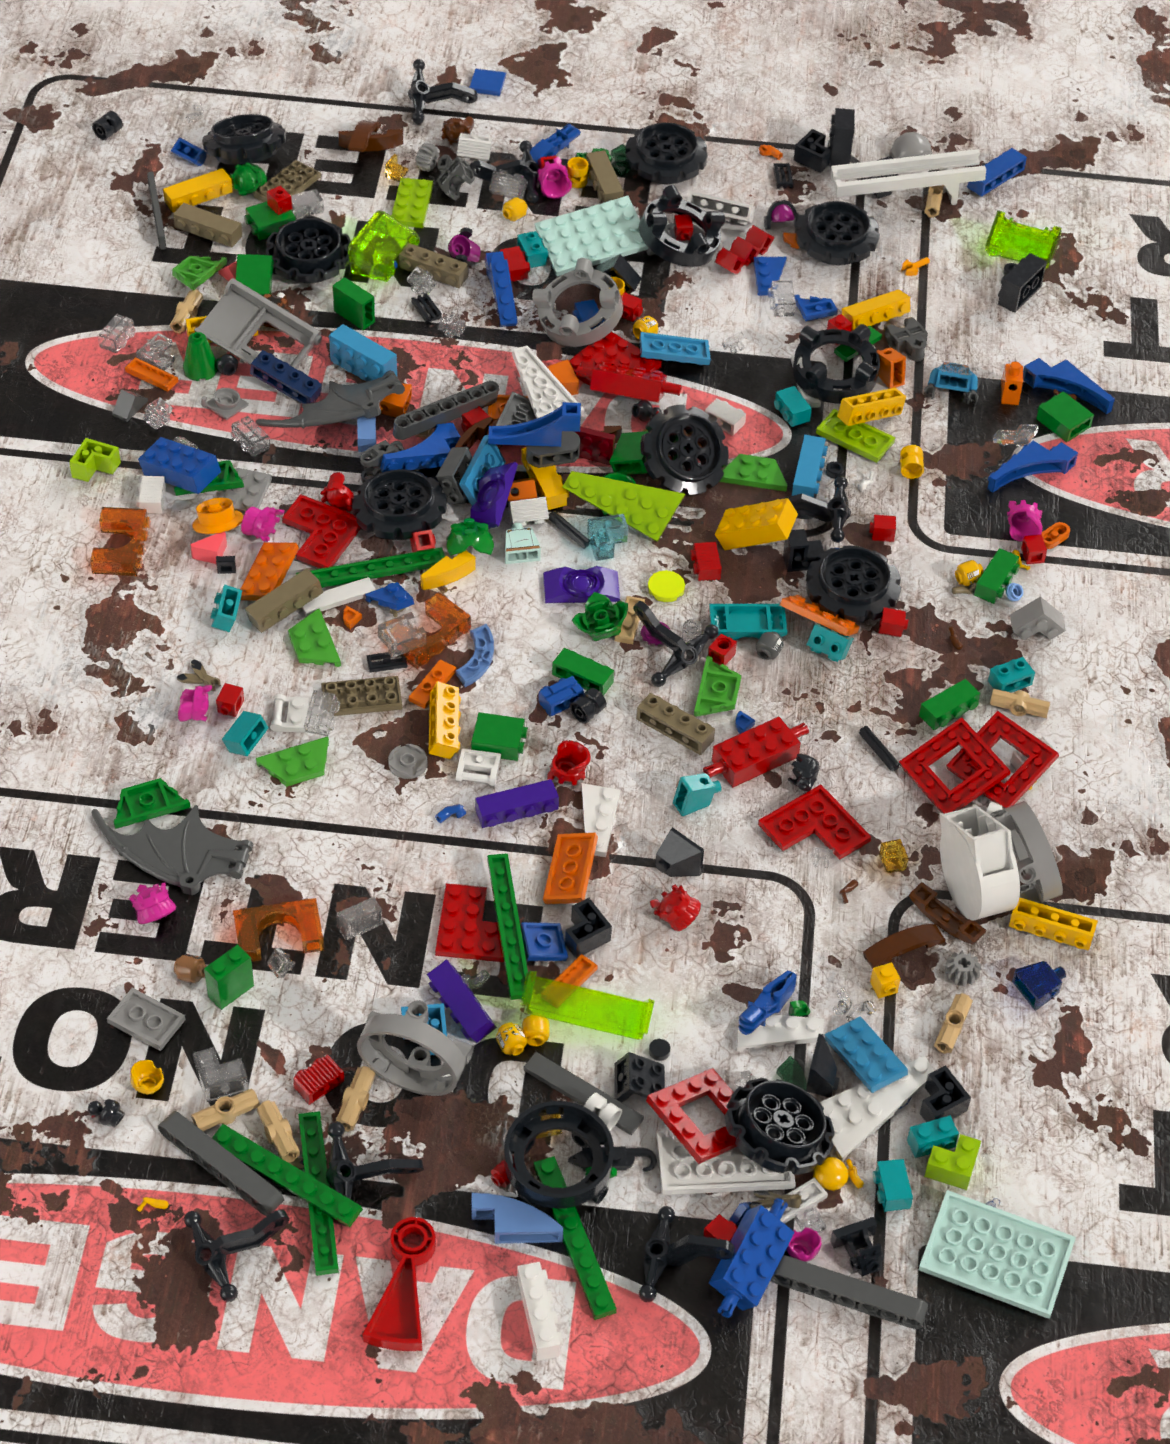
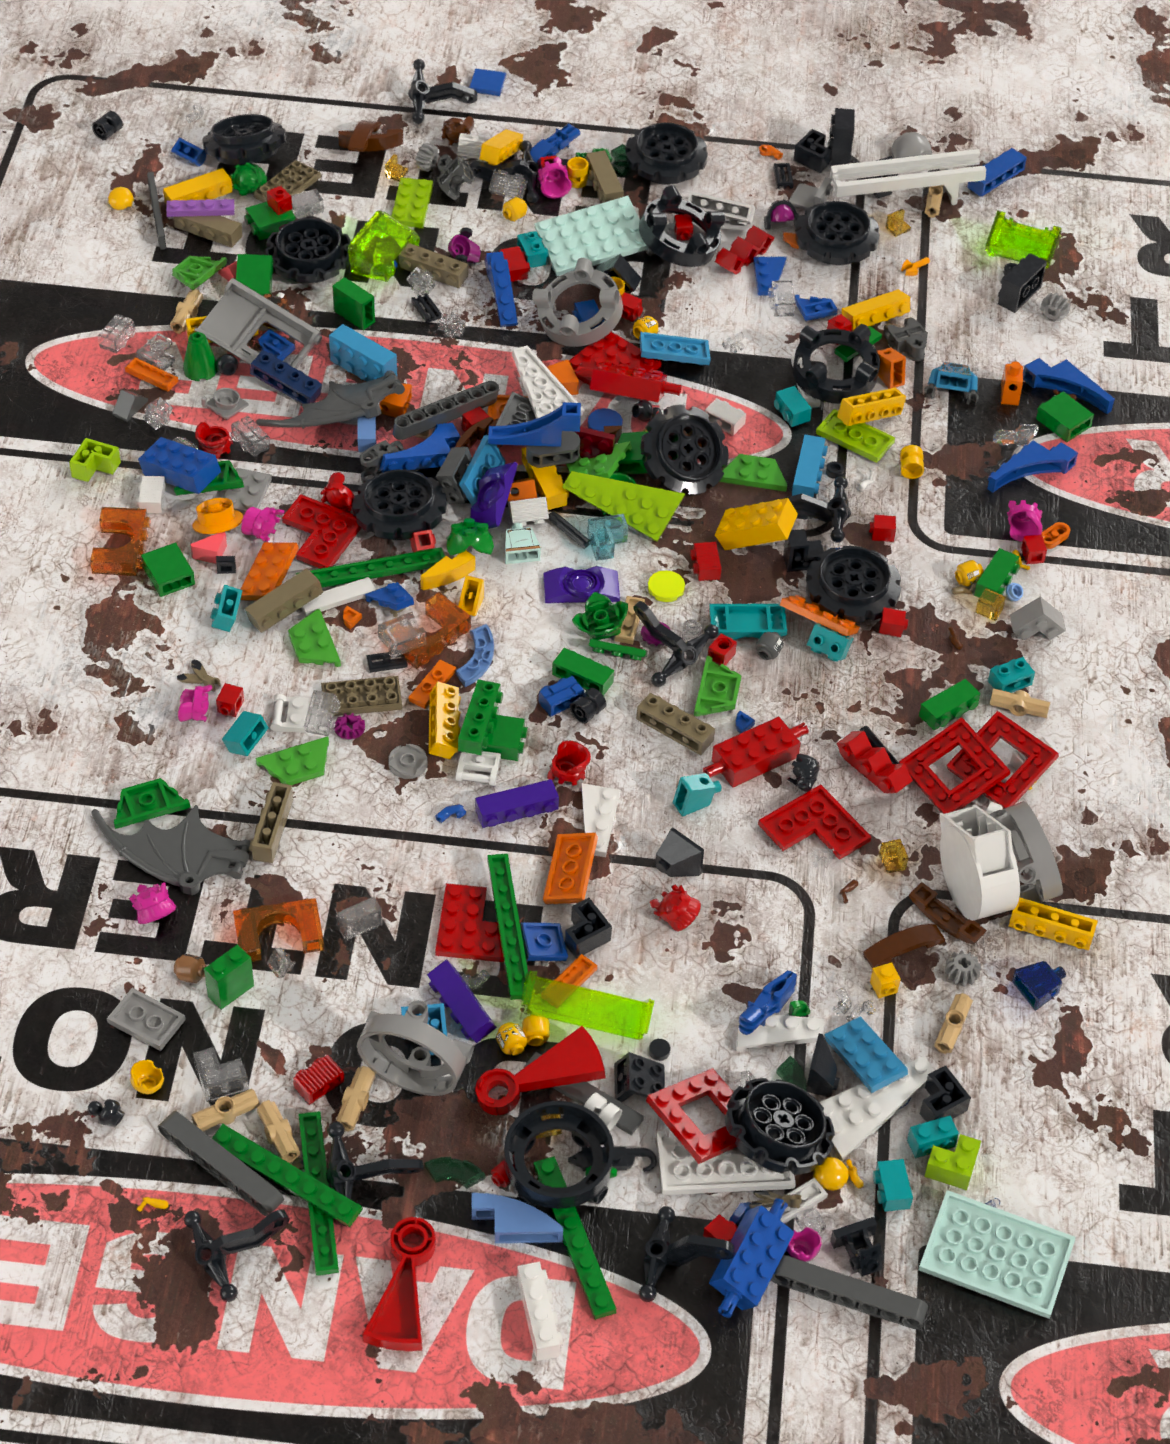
(120, 198): none -> yellow hair
(168, 569): none -> green brick
(207, 207): none -> medium lavender plate
(213, 439): none -> red hair
(272, 822): none -> dark tan brick
(276, 344): none -> blue wing
(343, 730): none -> magenta gear
(454, 1170): none -> clear green tile
(472, 595): none -> yellow slope
(479, 717): none -> green brick
(501, 147): none -> yellow brick
(568, 1062): none -> red piece
(603, 464): none -> bright green wing
(604, 417): none -> blue tile
(618, 650): none -> green tile
(808, 196): none -> light grey bracket
(873, 763): none -> red brick
(896, 224): none -> clear yellow panel
(990, 604): none -> clear yellow panel
(1055, 307): none -> light grey gear

